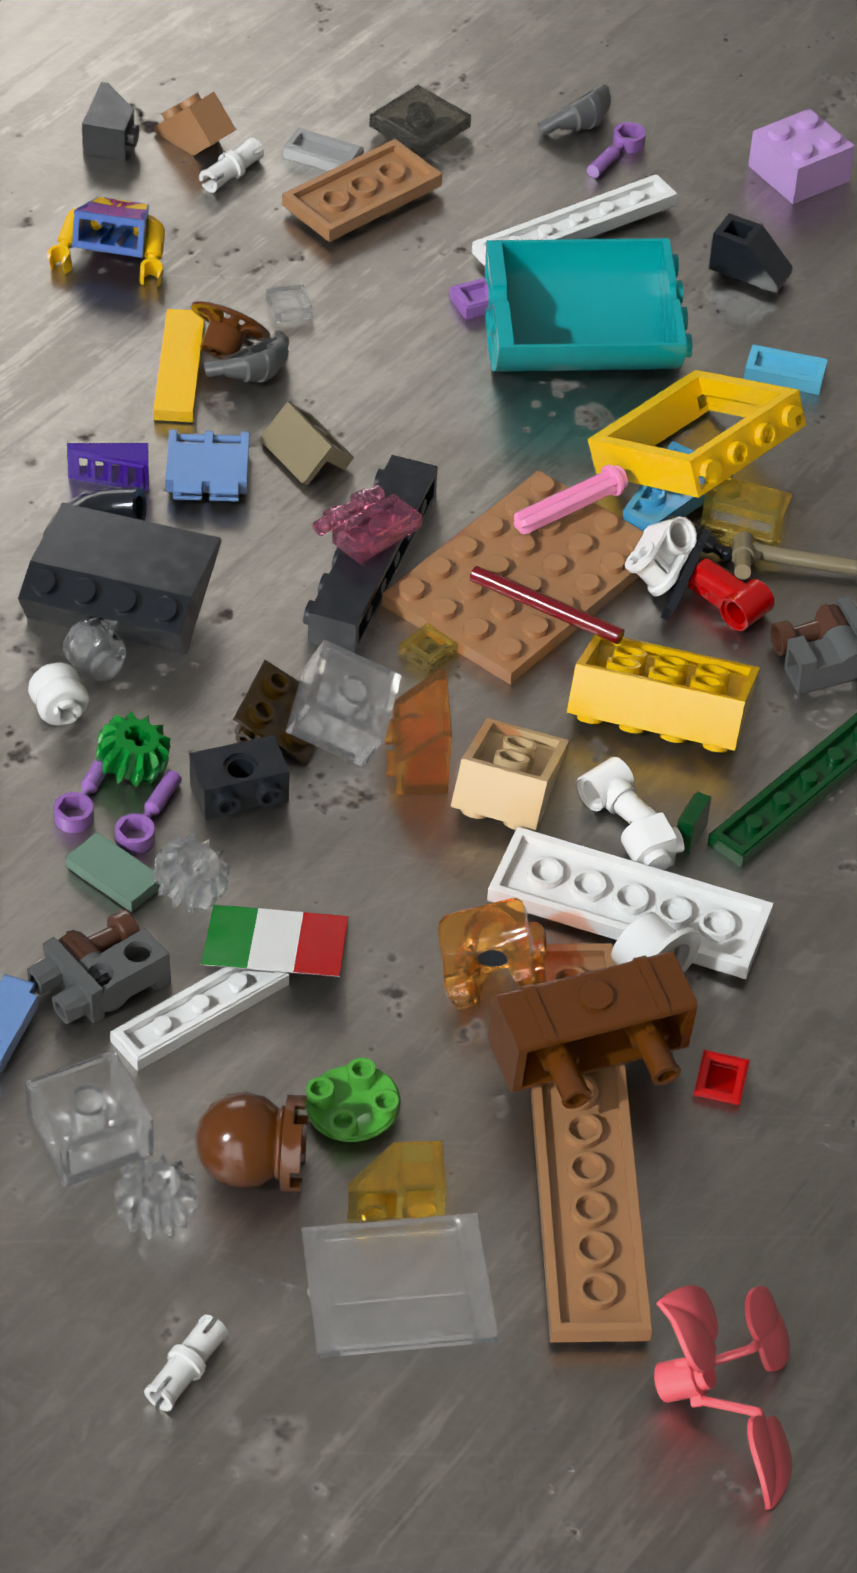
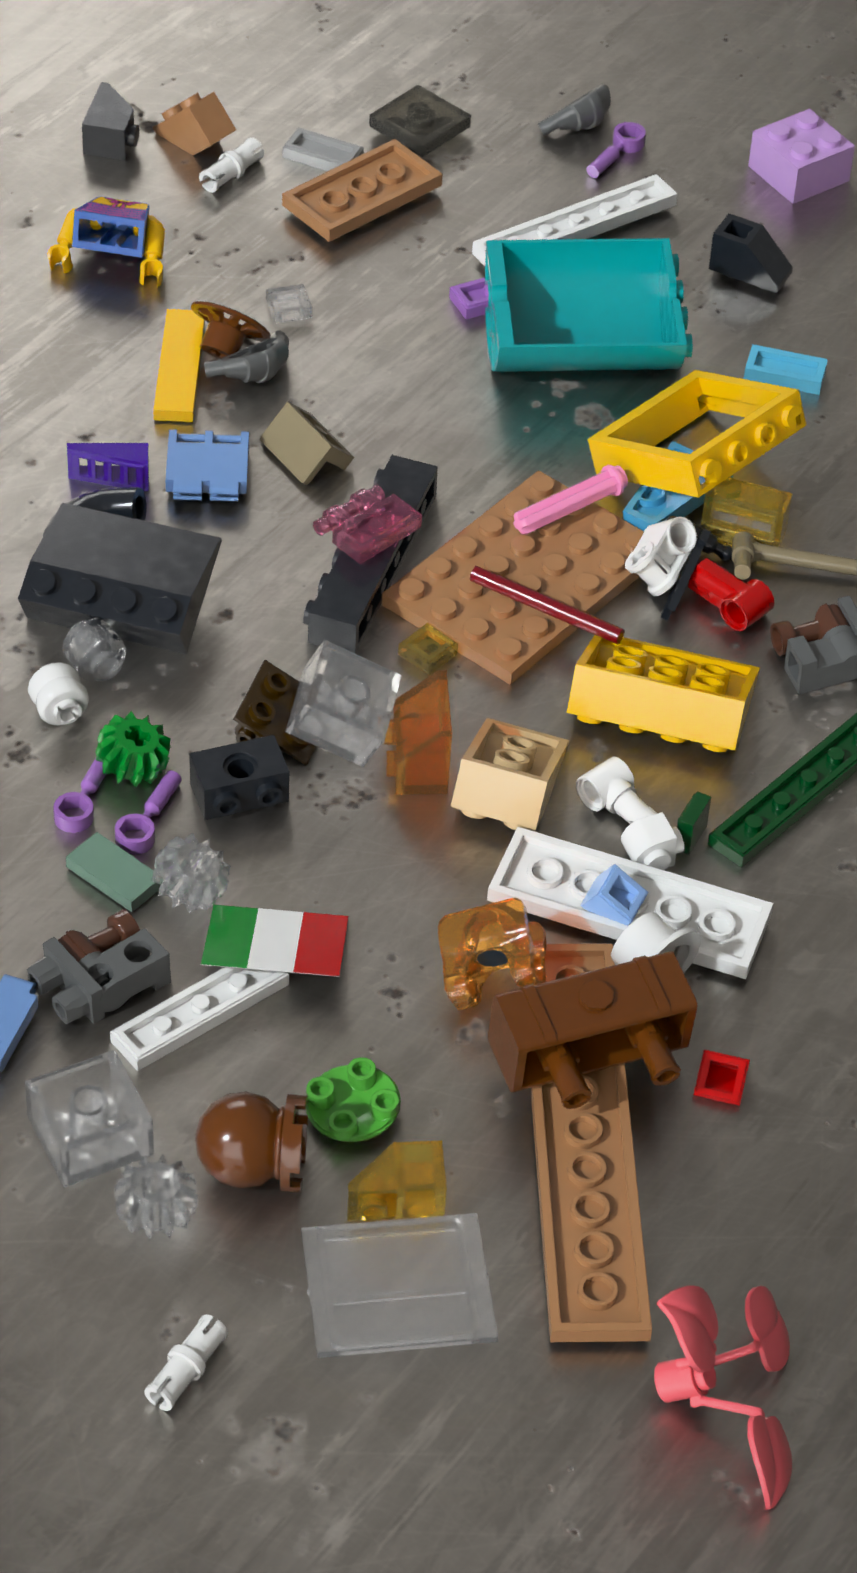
(615, 896): none -> light blue slope

